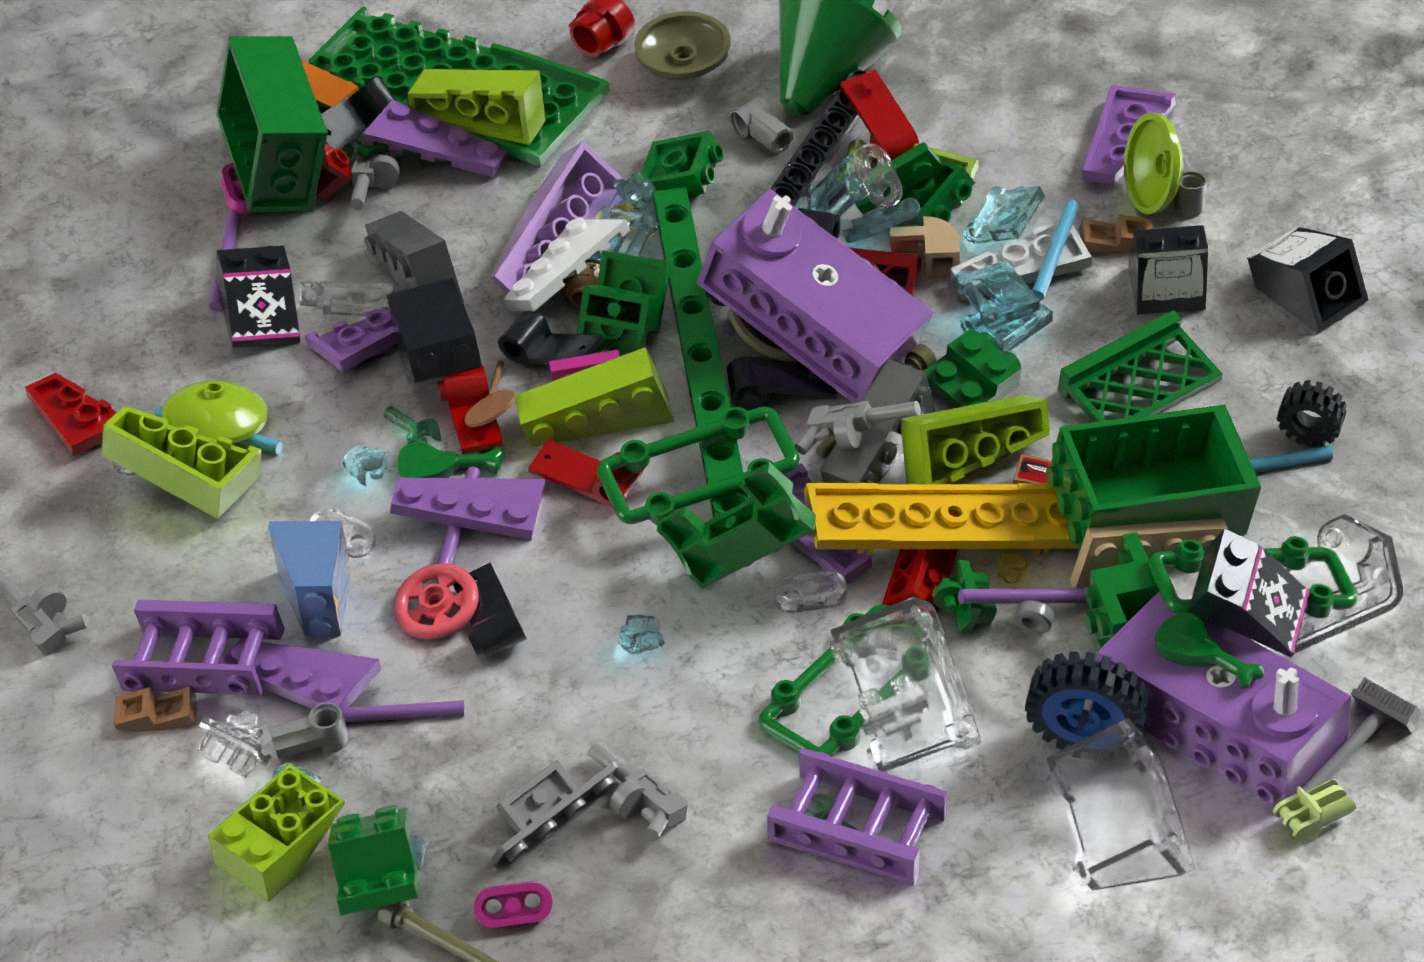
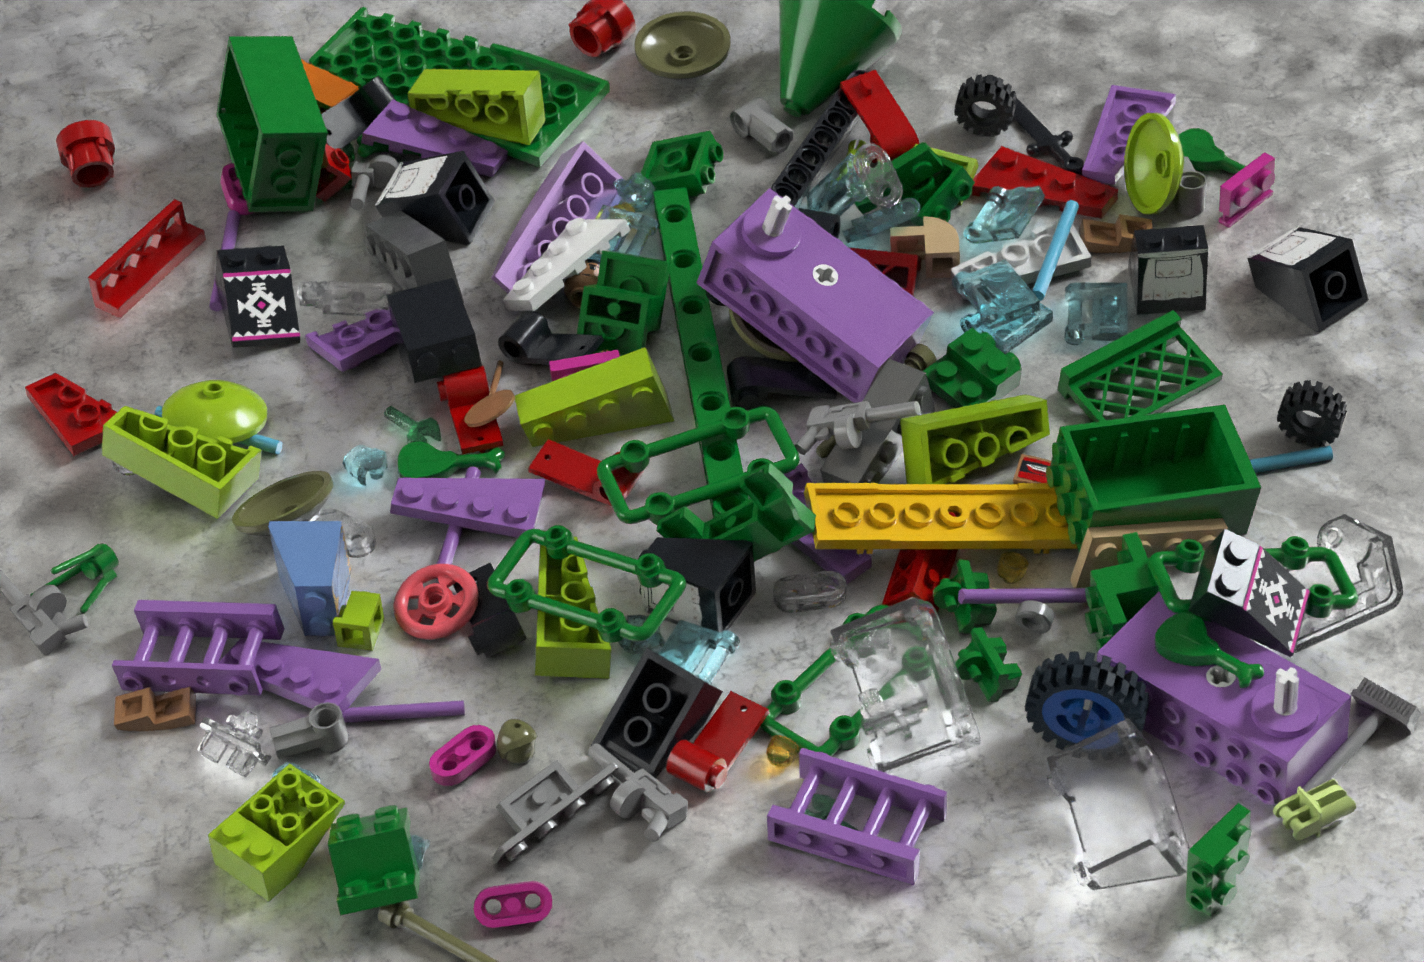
(87, 152): none -> red piece
(95, 563): none -> green plant
(148, 265): none -> red fence
(286, 500): none -> olive dish
(359, 621): none -> lime brick
(439, 194): none -> black slope
(458, 756): none -> dark pink plate
(516, 741): none -> olive piece
(561, 644): none -> lime wedge
(610, 622): none -> green bar
(656, 712): none -> black slope
(690, 644): none -> clear light blue plate
(716, 576): none -> black slope
(718, 745): none -> red door
(781, 751): none -> clear yellow hinge
(984, 665): none -> green hips
(986, 91): none -> black tyre
(1013, 169): none -> red wing
(1045, 139): none -> black sword
(1108, 312): none -> clear light blue plate
(1203, 154): none -> green piece
(1217, 861): none -> green plate
(1246, 189): none -> dark pink plate

